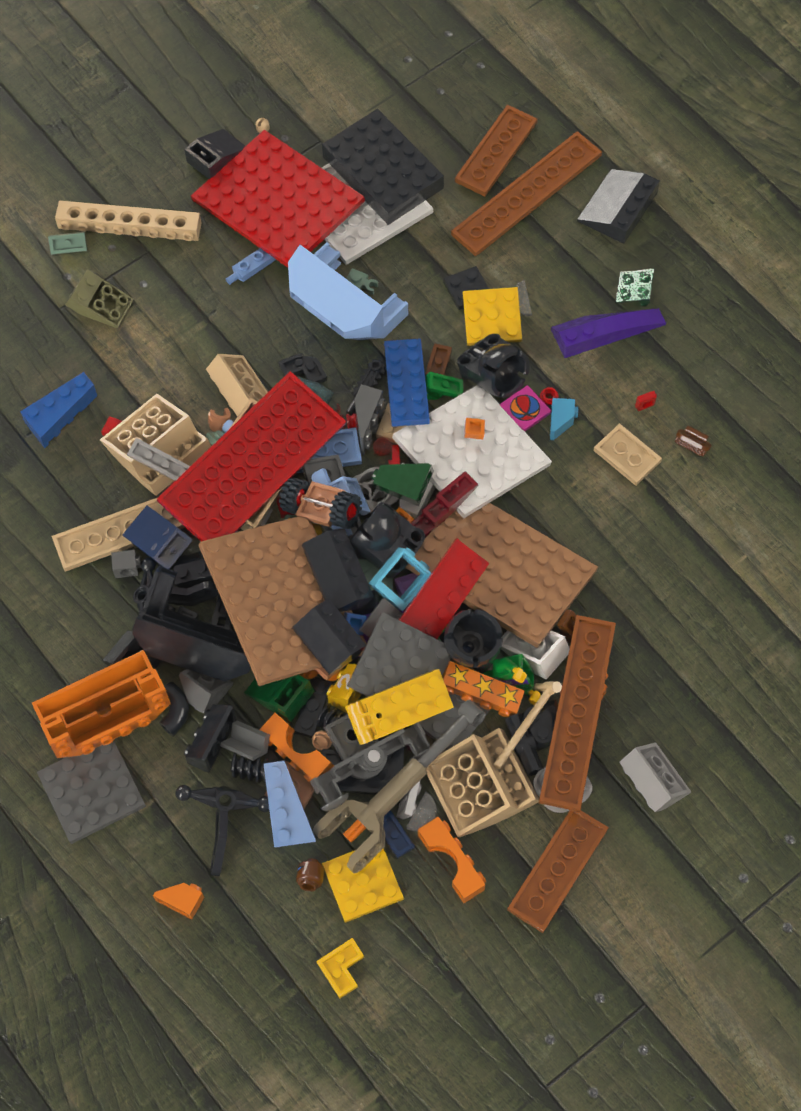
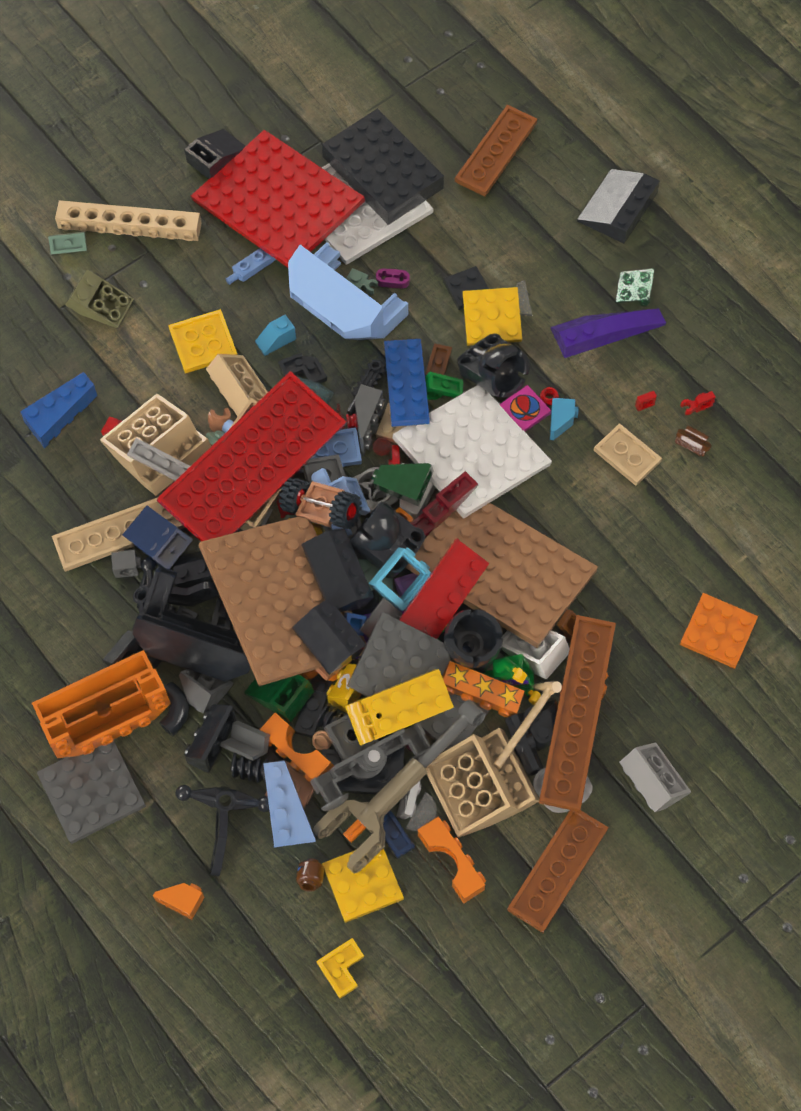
(201, 339): none -> yellow plate
(264, 125): tan hinge -> none
(276, 335): none -> dark azure slope
(392, 278): none -> magenta beam
(474, 428): orange plate -> none
(526, 193): dark orange plate -> none
(701, 402): none -> red plate
(719, 630): none -> orange plate

